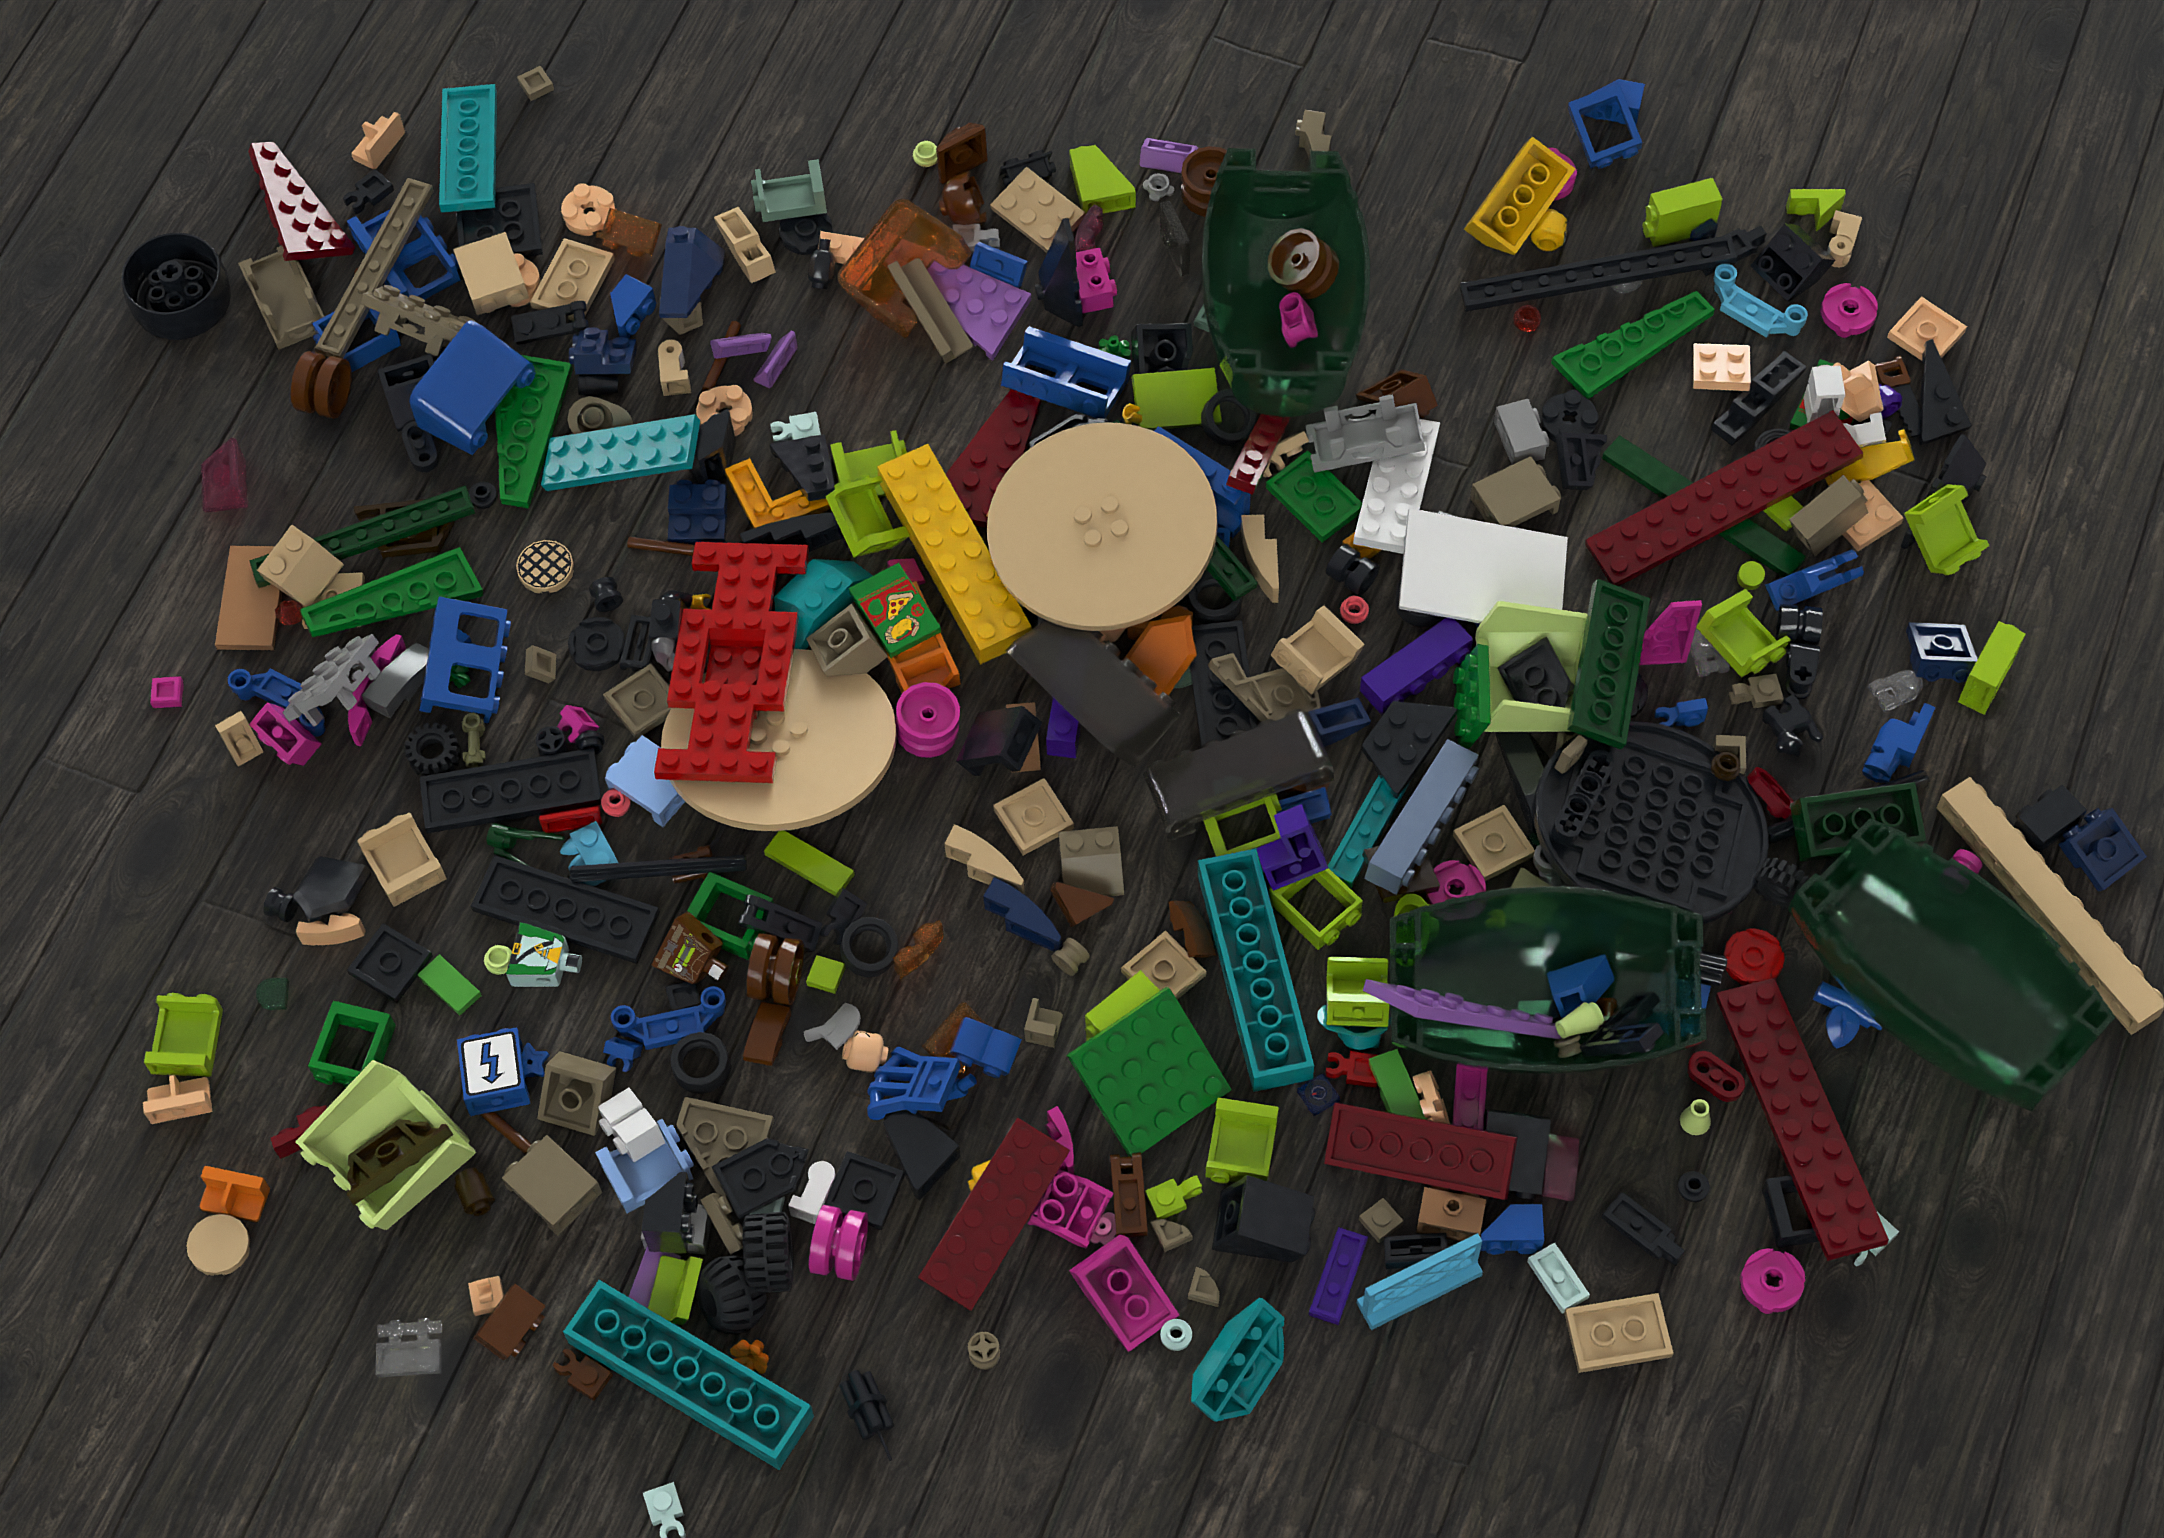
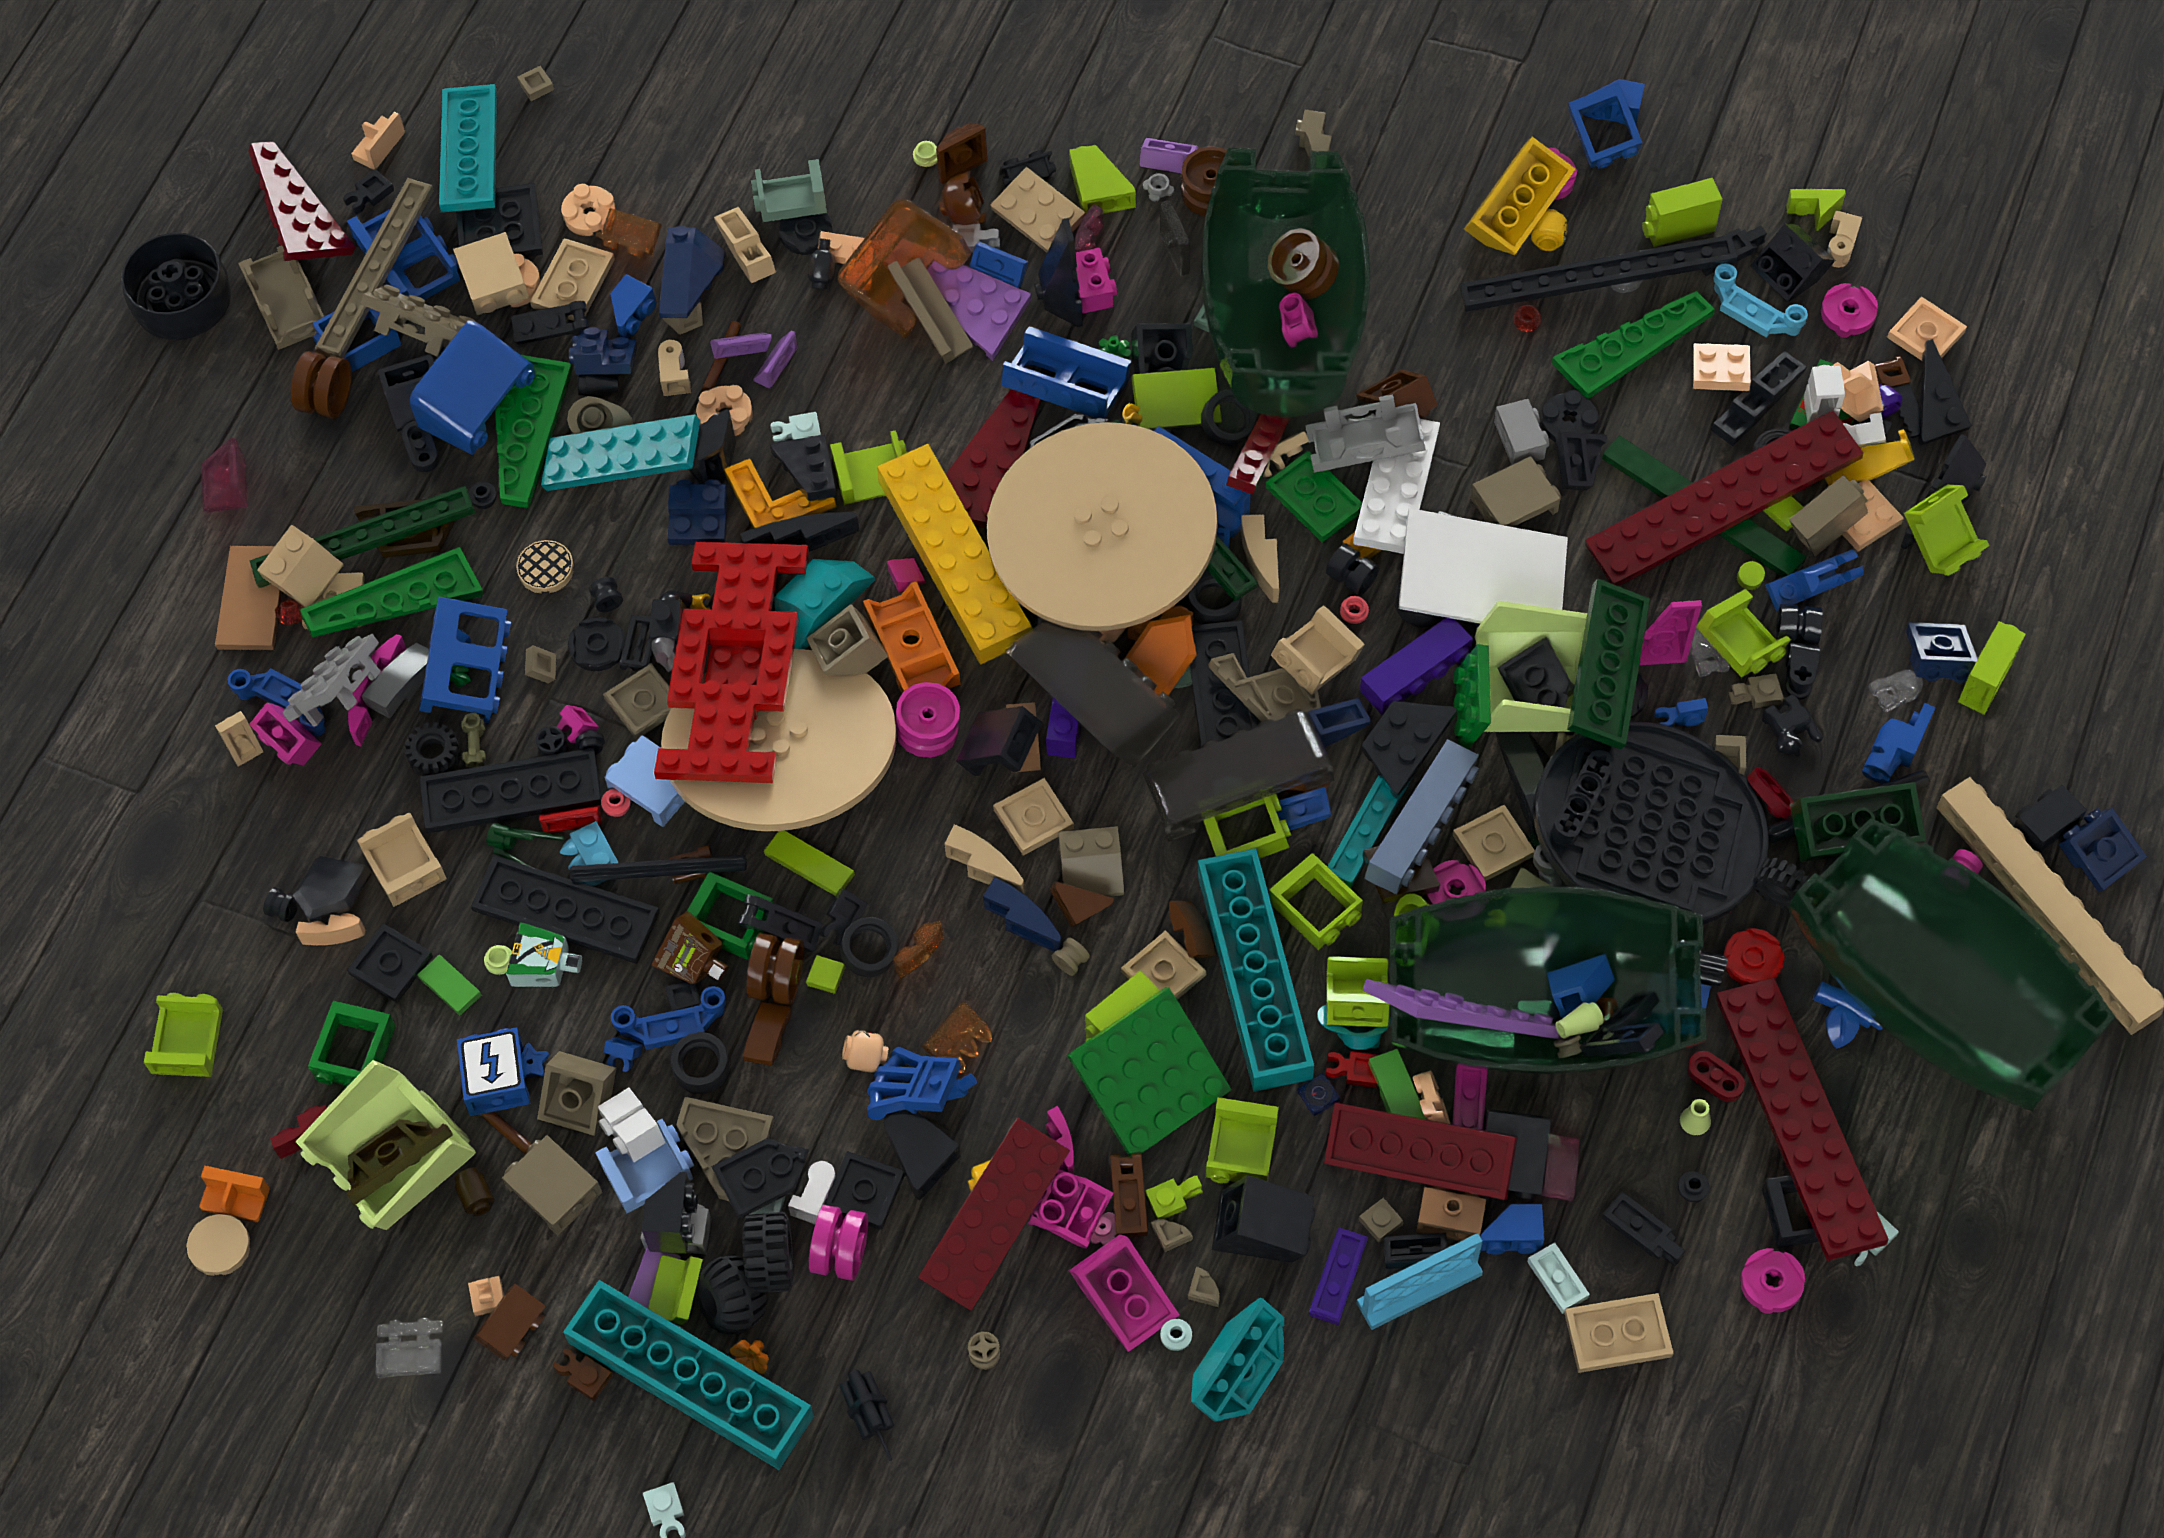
(166, 692): dark pink tile -> none
(178, 1100): light nougat panel -> none
(273, 993): clear green tile -> none
(660, 546): reddish brown bar -> none
(719, 1212): dark tan plate -> none
(838, 1027): light grey hand -> none
(863, 516): lime panel -> none
(894, 610): tile -> none
(985, 1047): blue brick -> none
(1042, 1025): dark tan panel -> none
(1295, 853): dark purple brick -> none
(1571, 754): dark tan tile -> none
(1704, 231): tile -> none
(1728, 761): dark brown plate -> none

